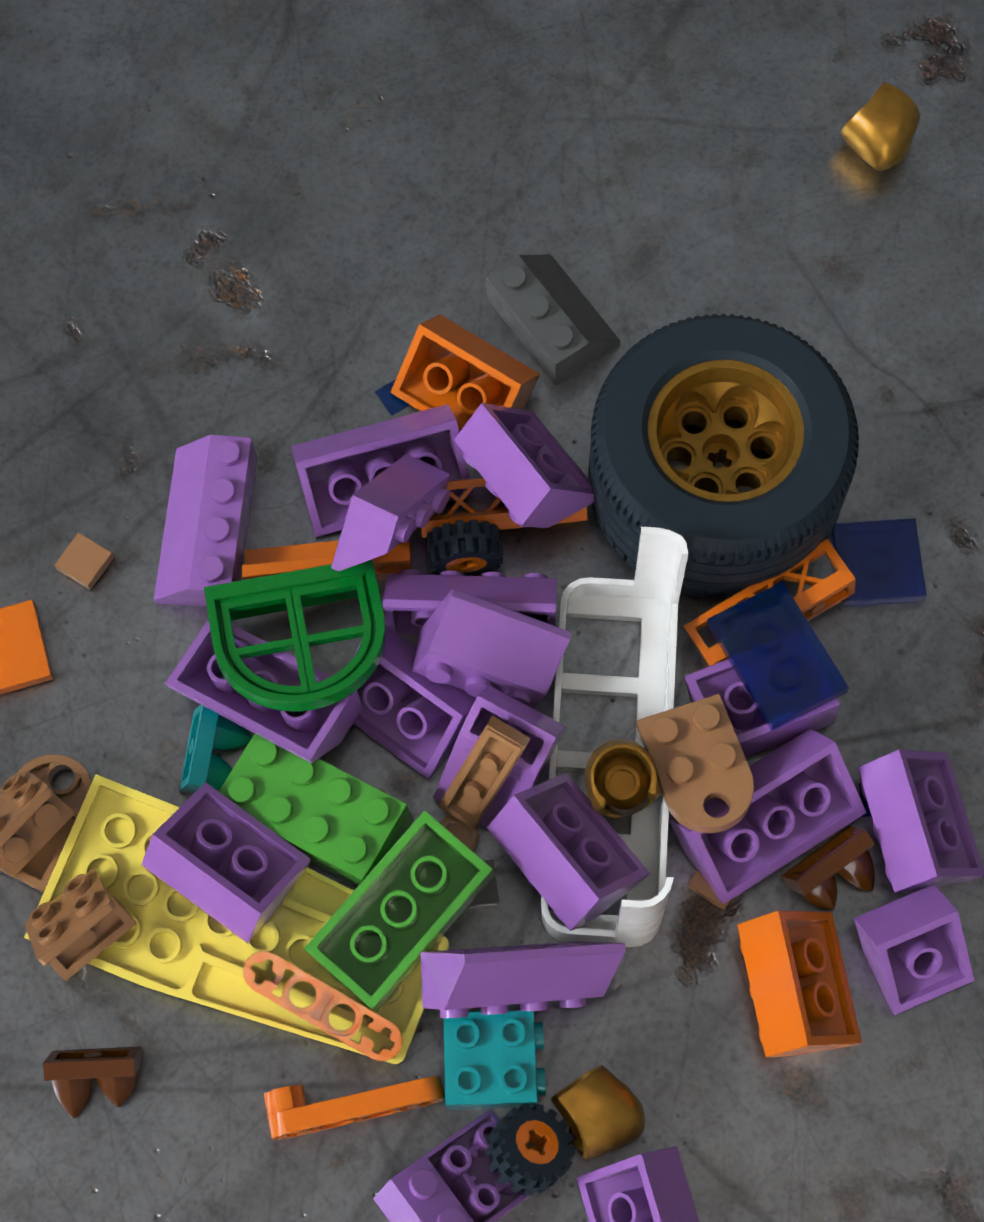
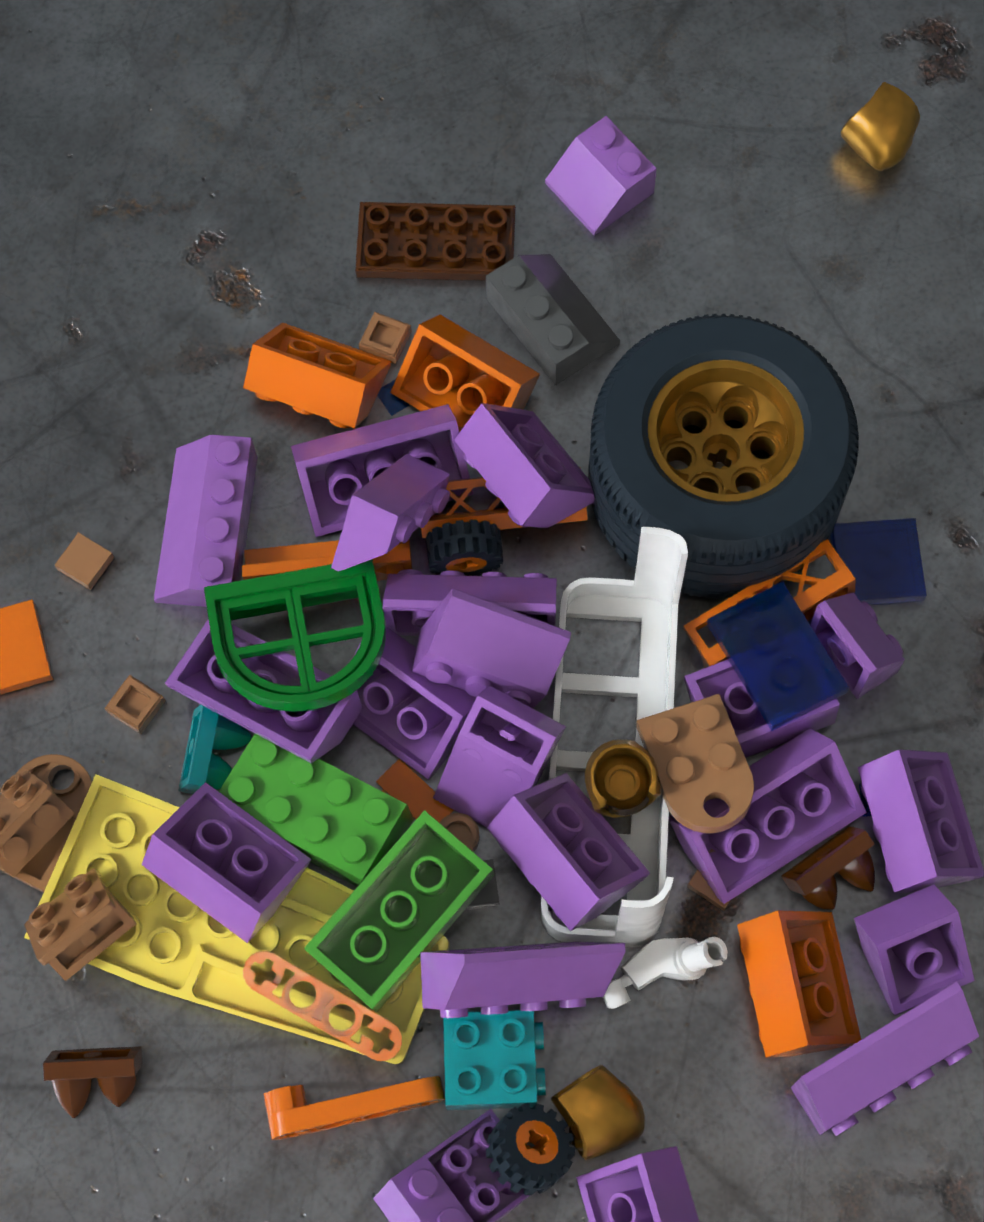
(135, 704): none -> medium nougat tile
(315, 375): none -> orange slope
(385, 337): none -> medium nougat tile
(409, 788): none -> orange sticker
(433, 240): none -> reddish brown tile
(484, 772): medium nougat tile -> none
(602, 176): none -> medium lavender slope
(665, 958): none -> white arm
(856, 643): none -> medium lavender slope
(887, 1059): none -> medium lavender slope

